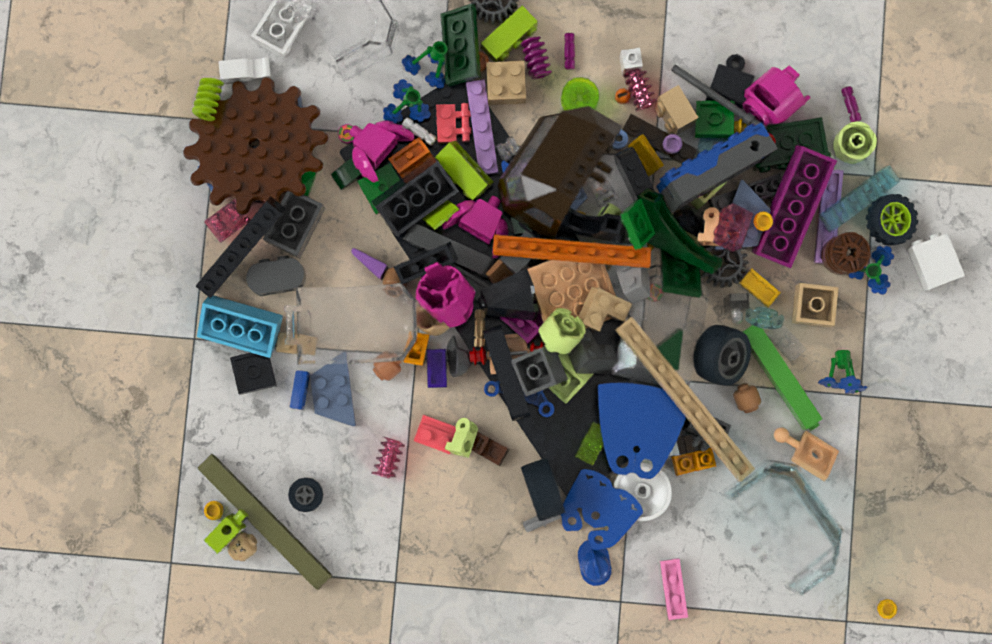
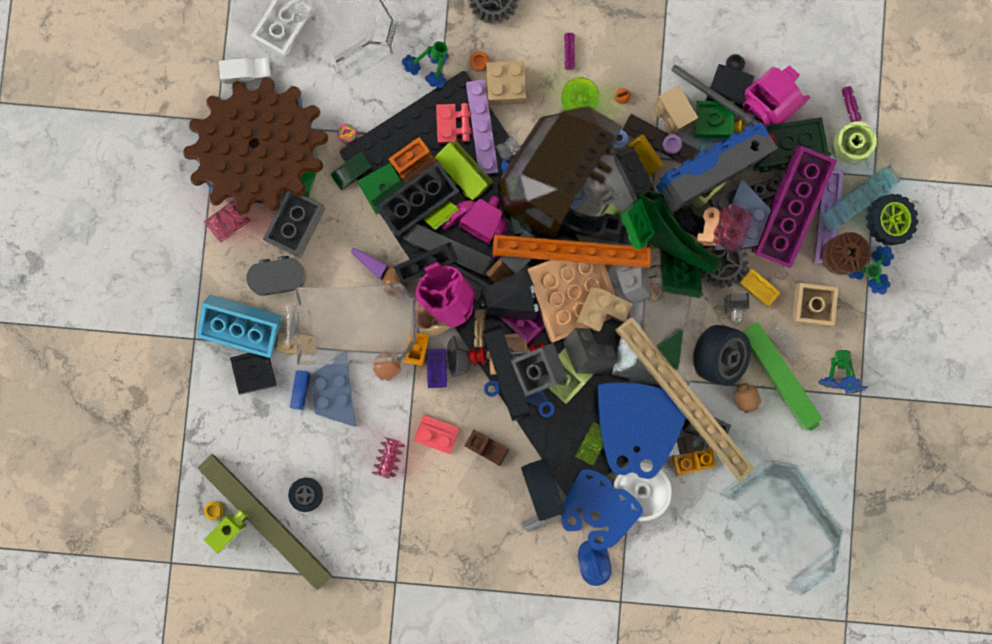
(205, 98): lime piece -> none
(240, 247): black brick -> none
(242, 547): tan head -> none
(375, 144): dark pink torso -> none
(410, 98): blue plant -> none
(419, 131): white axle -> none
(461, 38): dark green tile -> none
(463, 438): yellowish green leg -> none
(509, 35): lime brick -> none
(535, 59): magenta piece -> none
(562, 331): yellowish green brick -> none
(630, 60): white brick -> none
(639, 89): clear pink piece -> none
(673, 589): bright pink plate -> none
(763, 221): yellow plate -> none
(764, 318): clear light blue tile -> none
(803, 454): light nougat plate -> none
(887, 609): yellow plate -> none
(935, 261): white brick -> none

